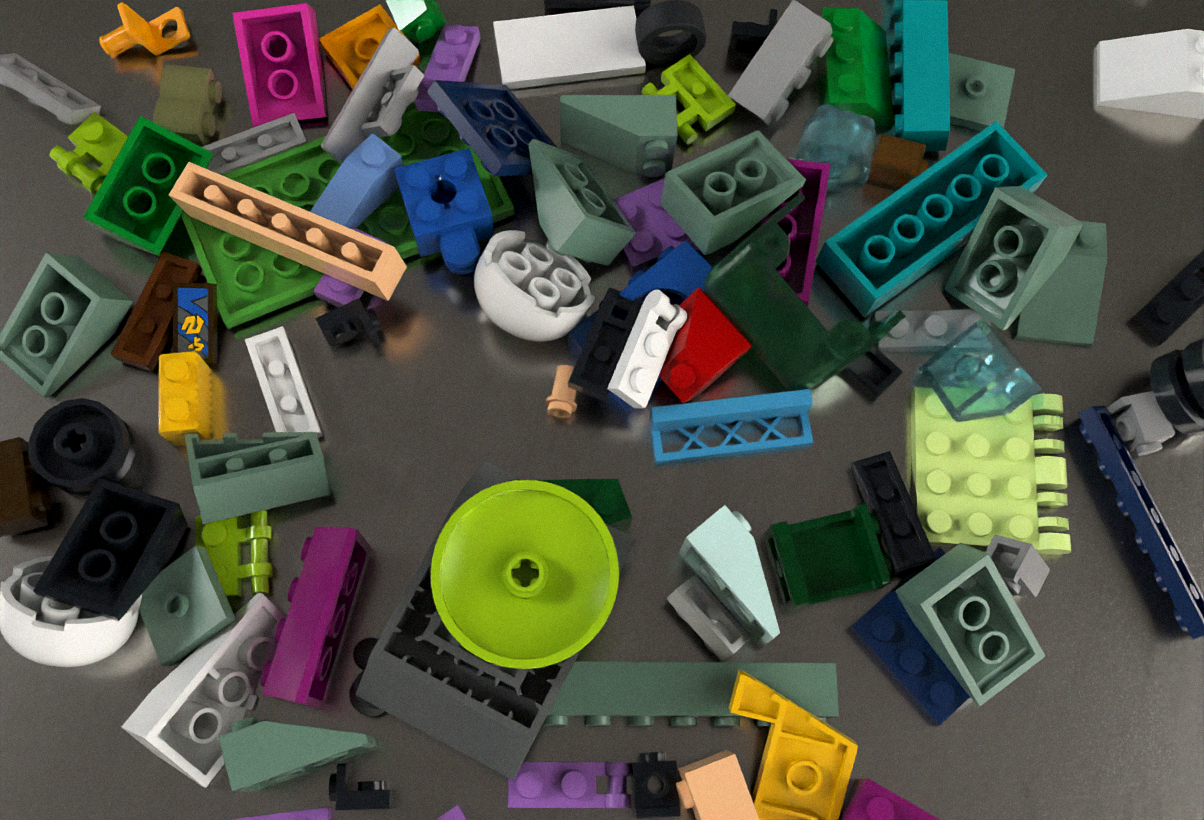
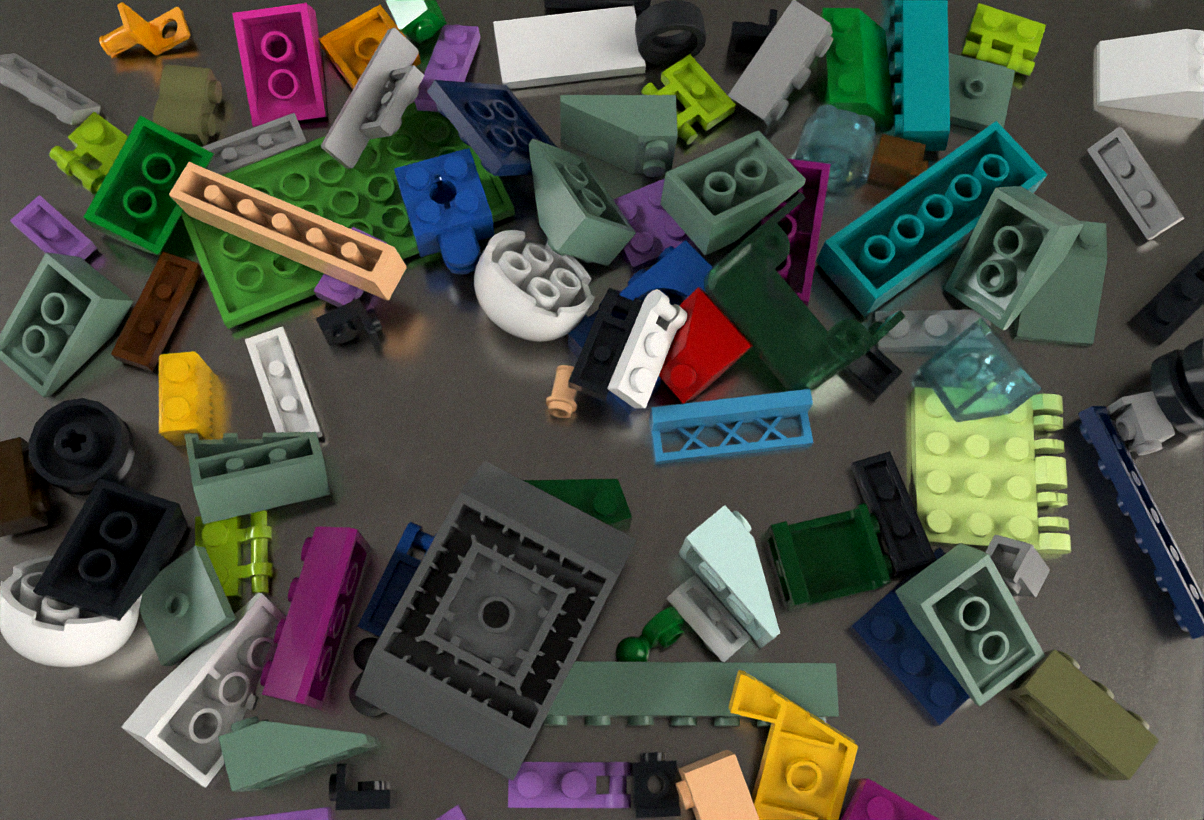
(51, 230): none -> medium lavender plate
(195, 319): tile -> none
(360, 184): medium blue slope -> none
(394, 580): none -> blue plate
(524, 574): lime dish -> none
(661, 630): none -> green plate
(1006, 33): none -> lime plate
(1085, 715): none -> olive brick
(1135, 183): none -> light grey plate

